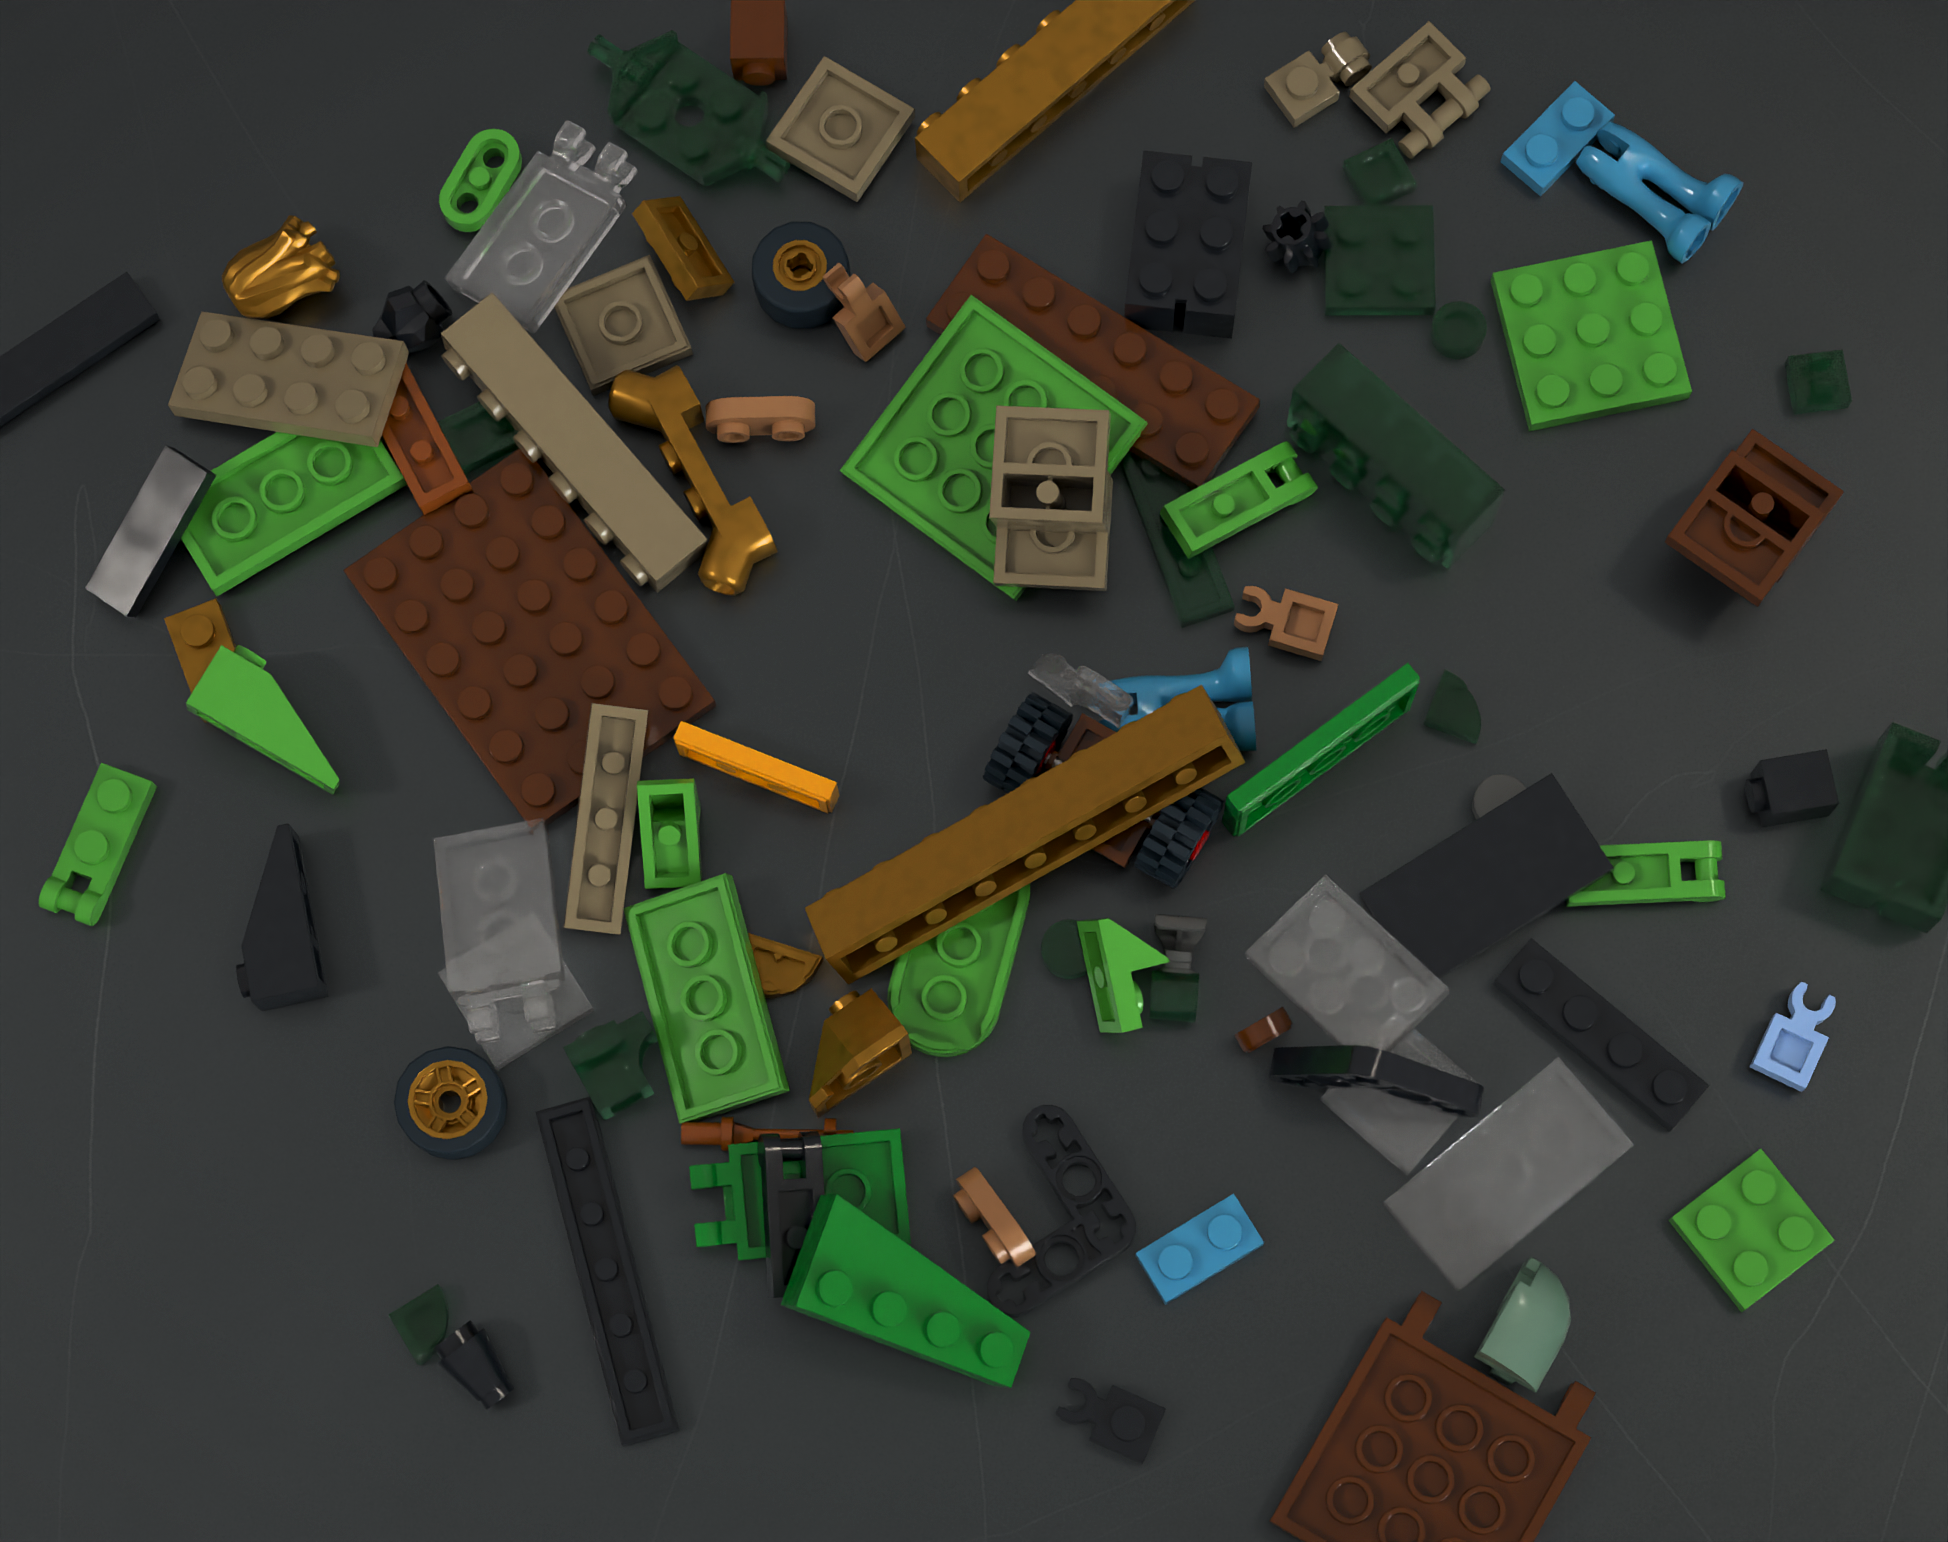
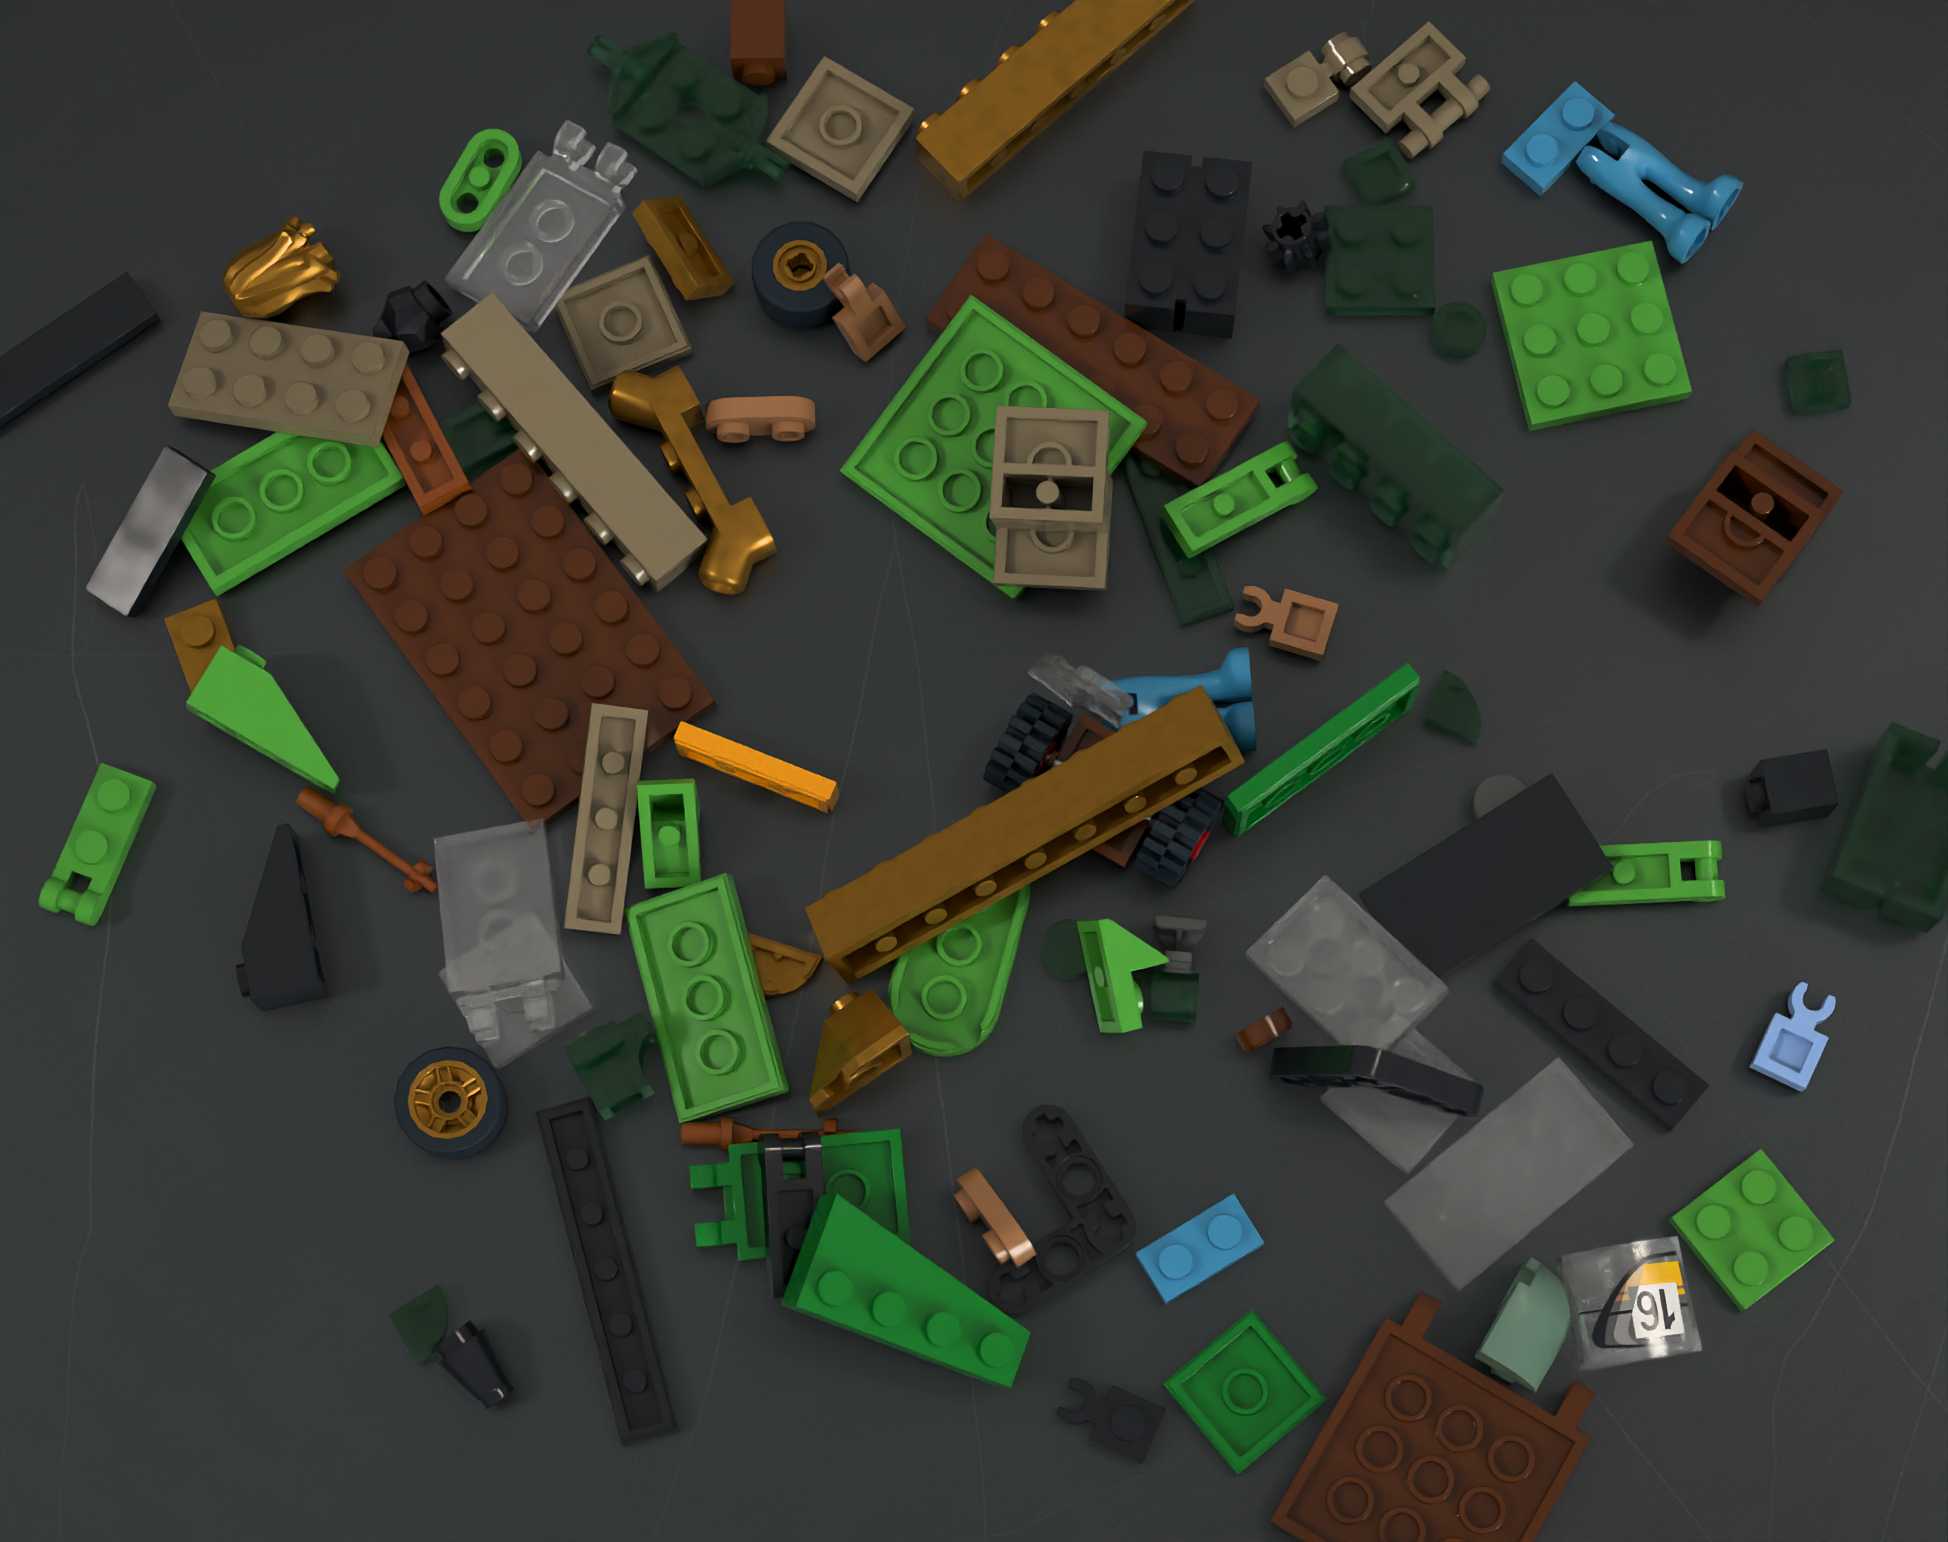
(339, 820): none -> dark orange piece
(1244, 1392): none -> green tile
(1629, 1303): none -> slope

